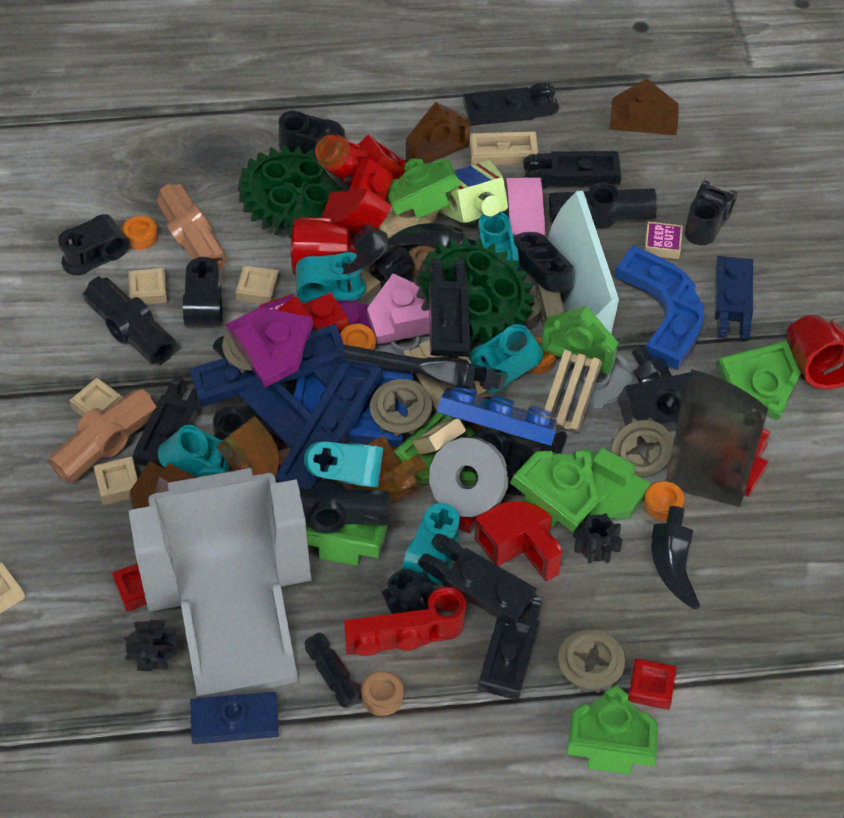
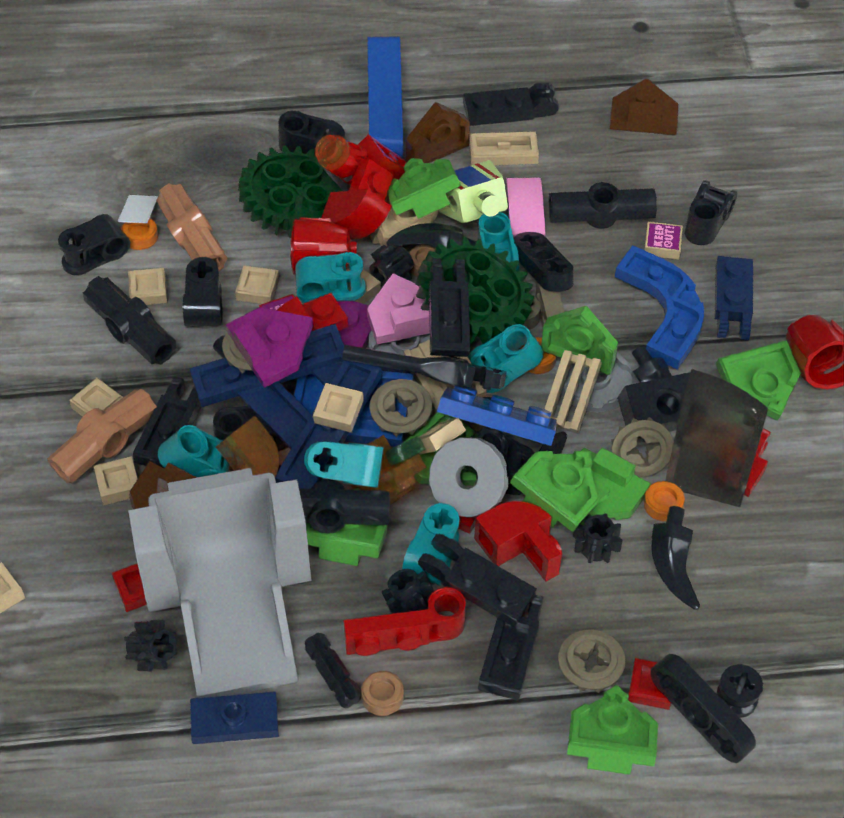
(137, 209): none -> white sticker
(338, 407): none -> tan tile
(359, 336): orange tile -> none
(369, 246): black bar -> none
(385, 92): none -> blue beam
(404, 450): none -> clear green tile
(574, 168): black hinge -> none
(579, 243): light aqua slope -> none
(715, 723): none -> black beam
(740, 701): none -> black wheel

